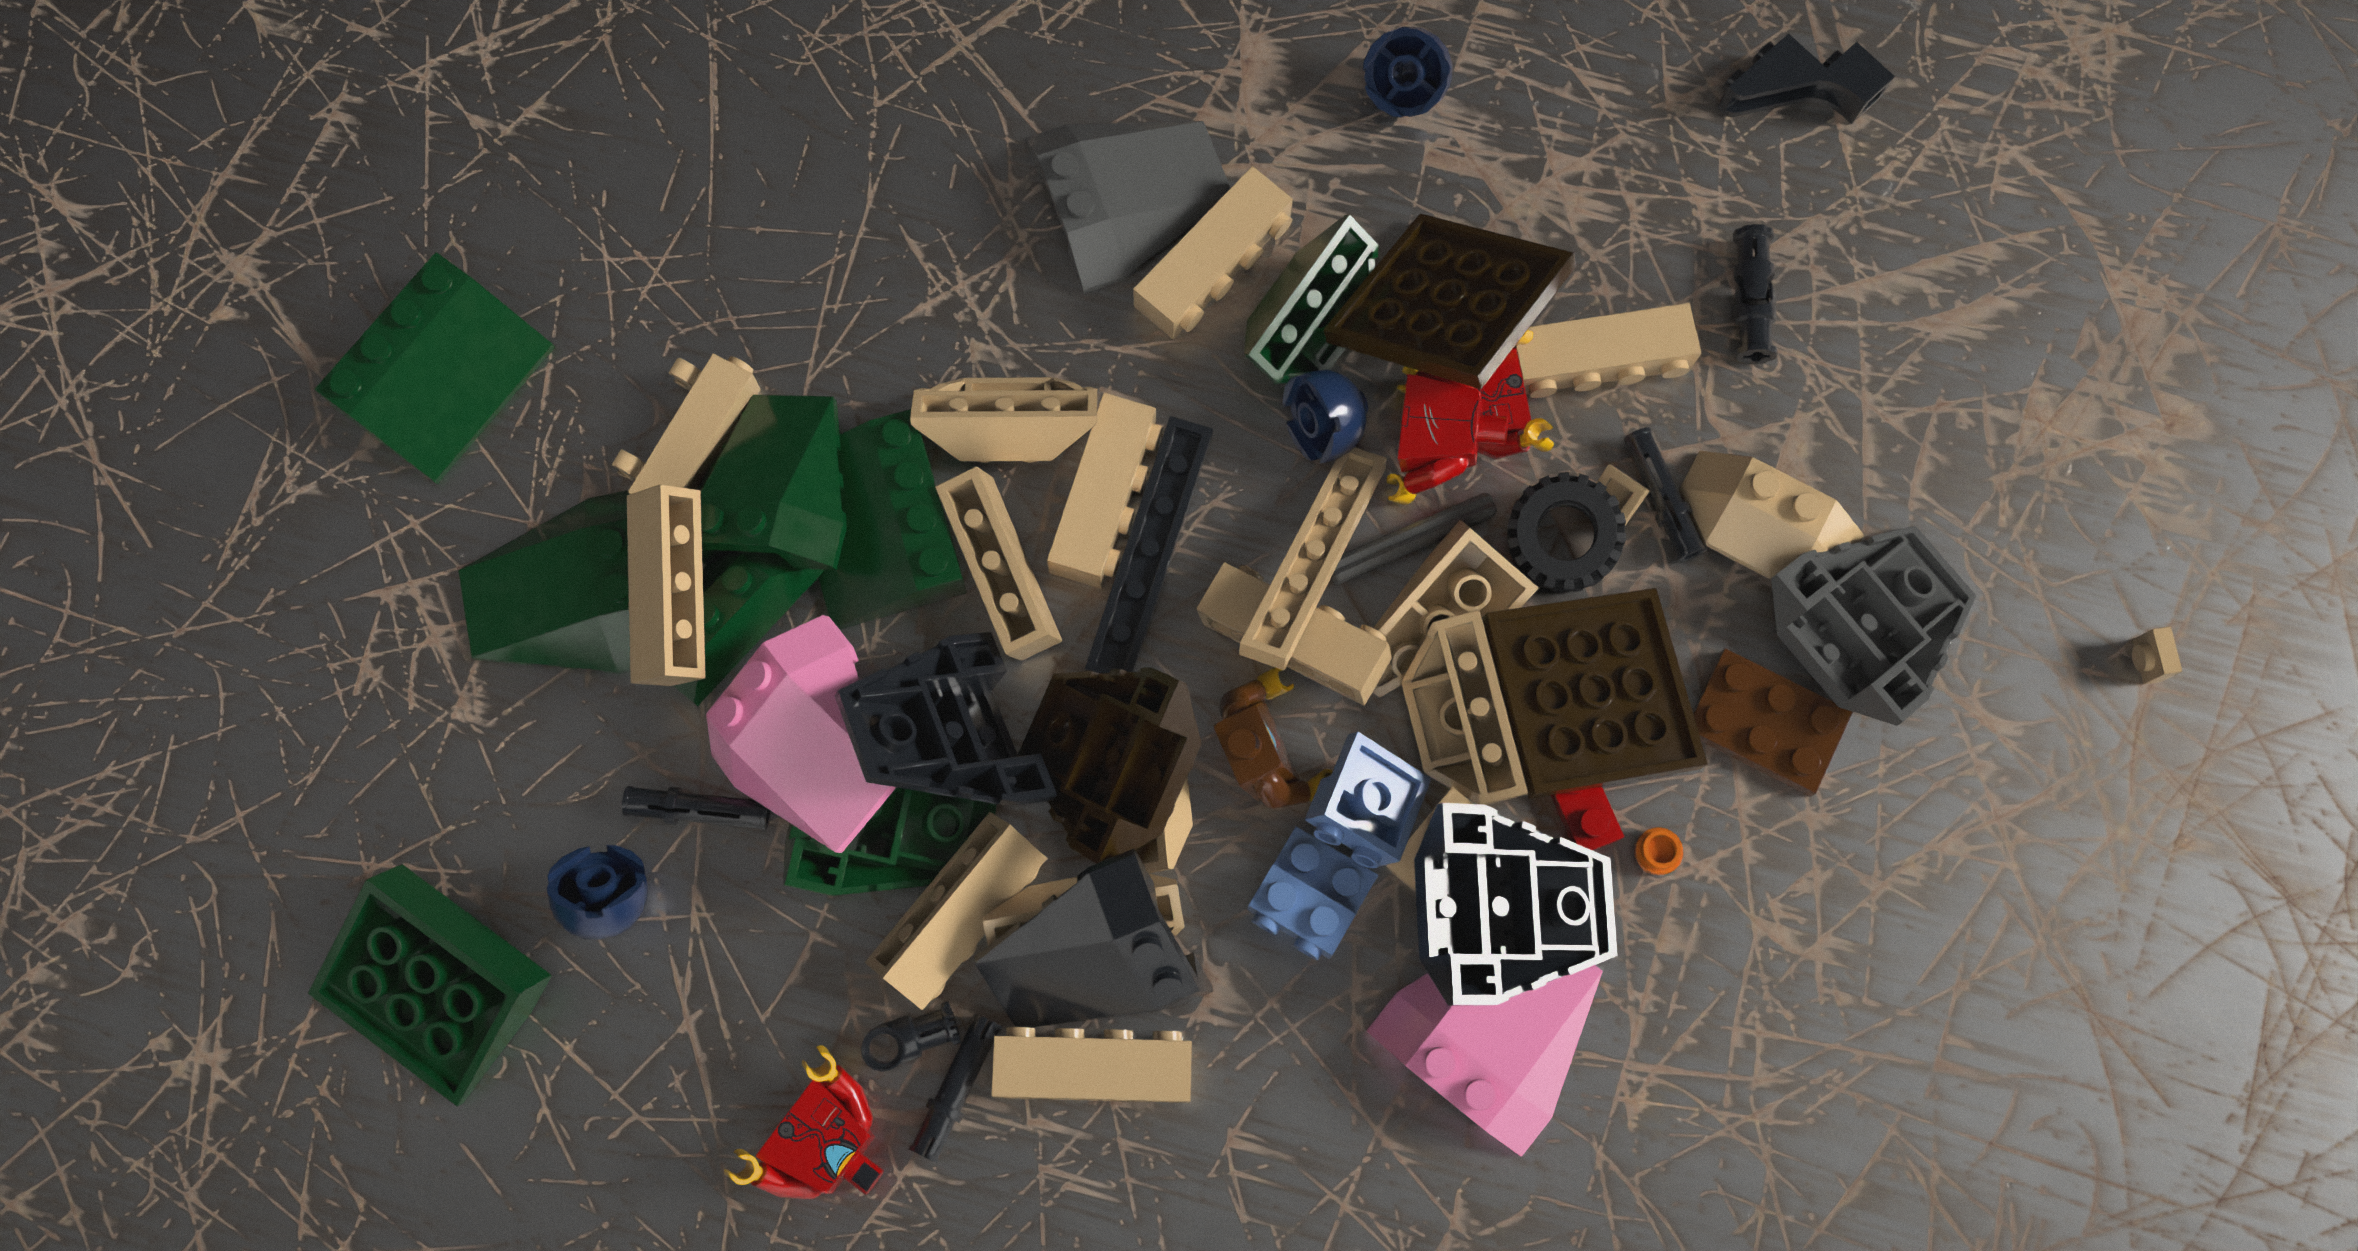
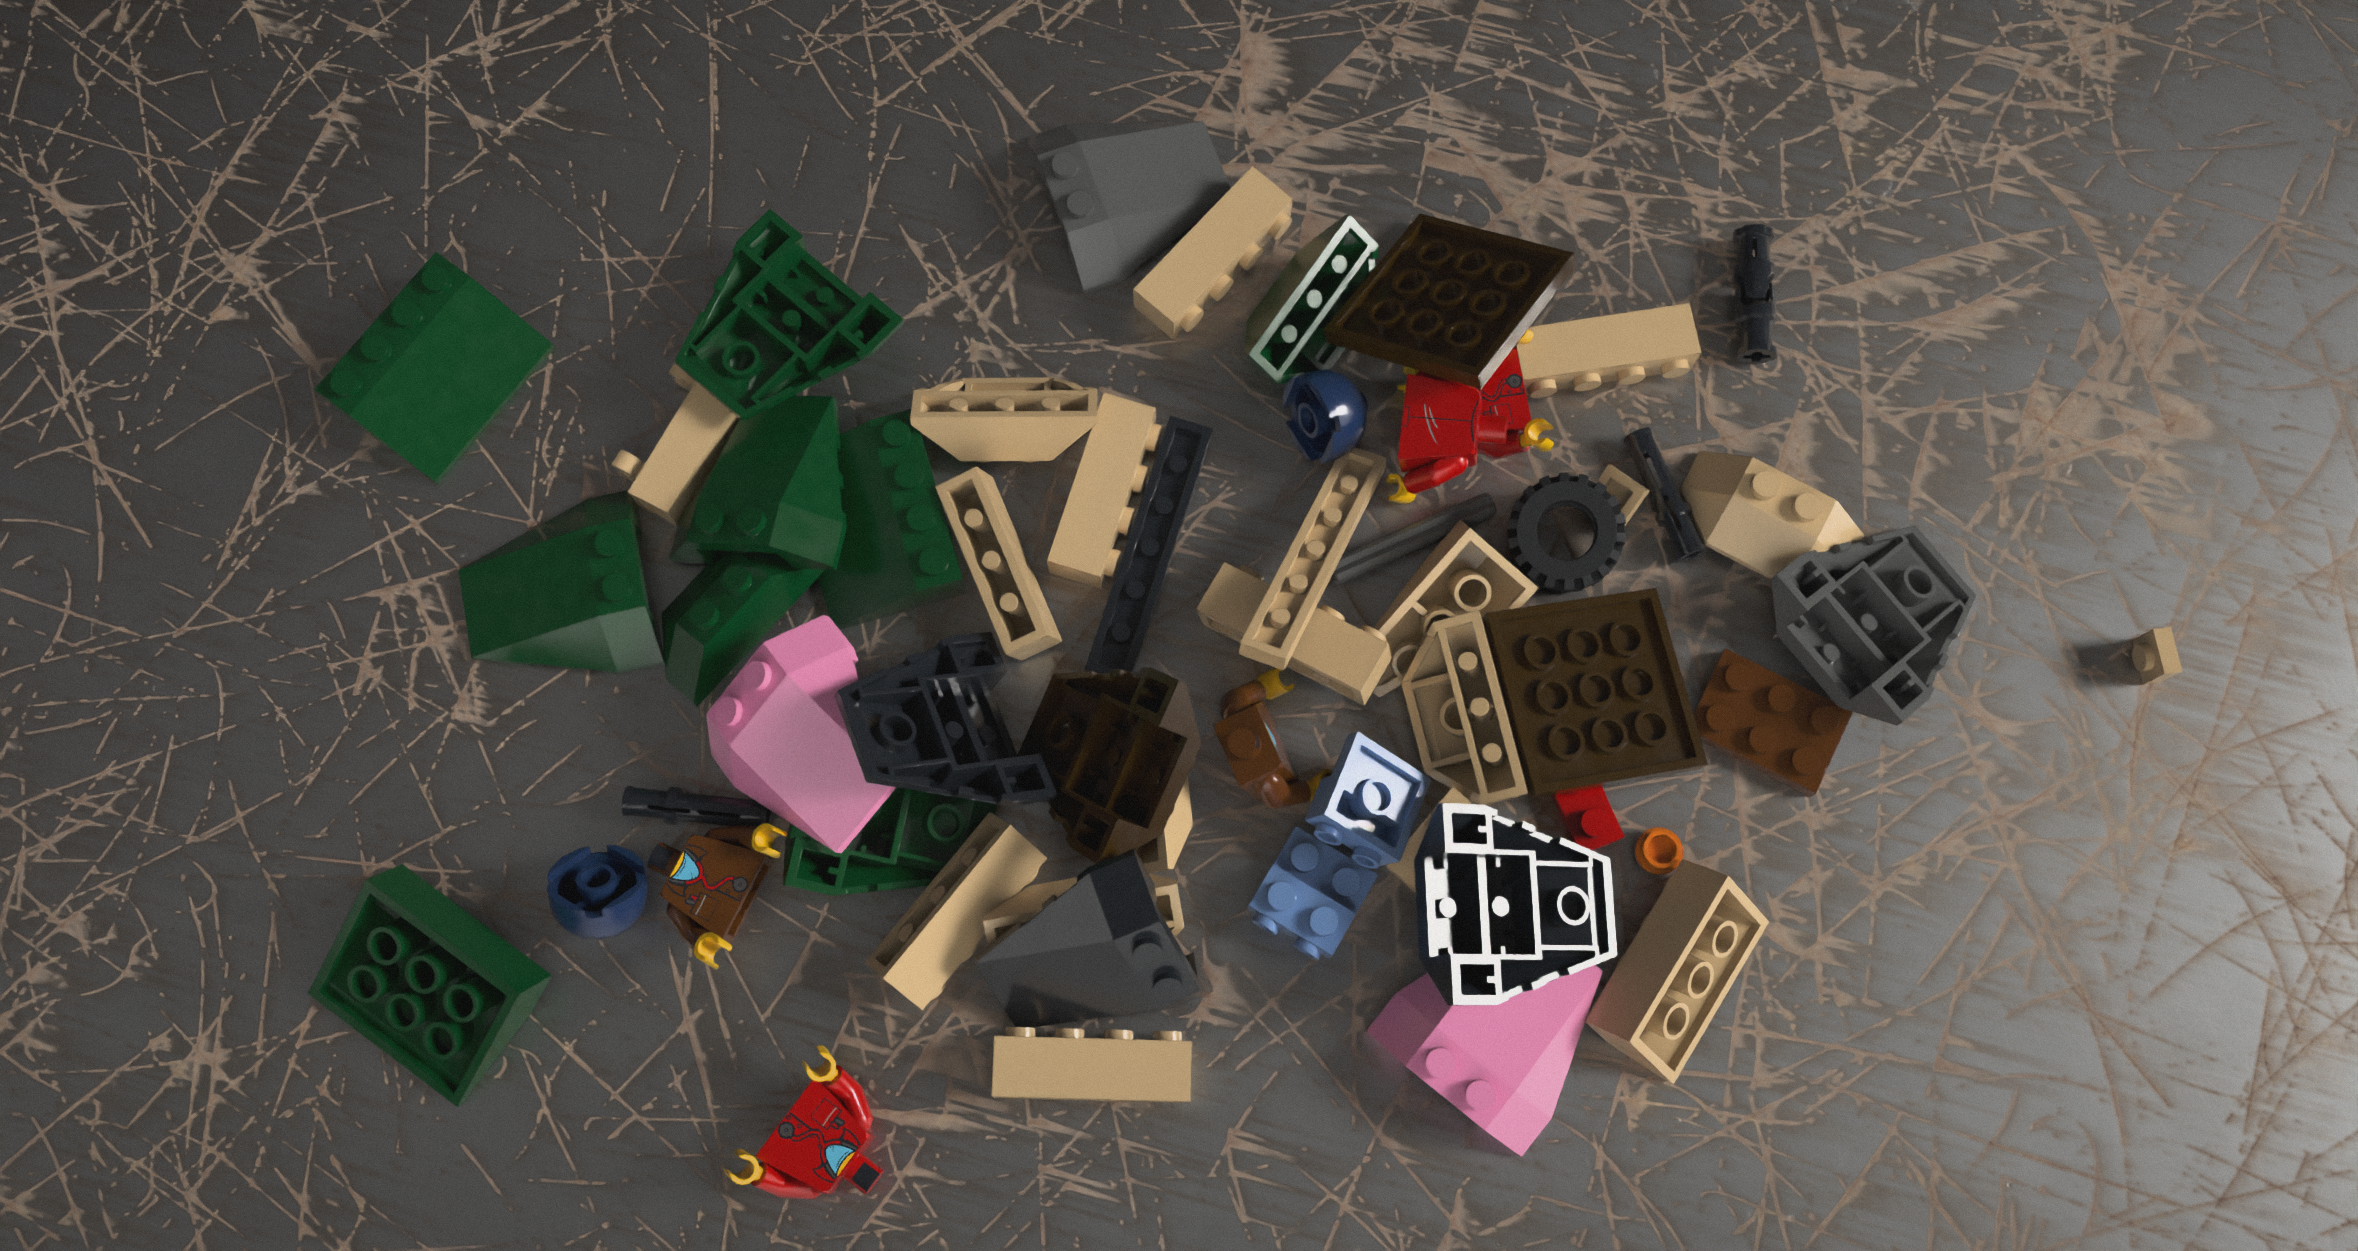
(665, 586): tan brick -> none
(714, 883): none -> reddish brown torso
(779, 323): none -> dark green wedge
(909, 1036): black connector -> none
(955, 1088): black pin -> none
(1407, 71): dark blue cylinder -> none
(1678, 969): none -> tan slope
(1792, 75): black arch -> none

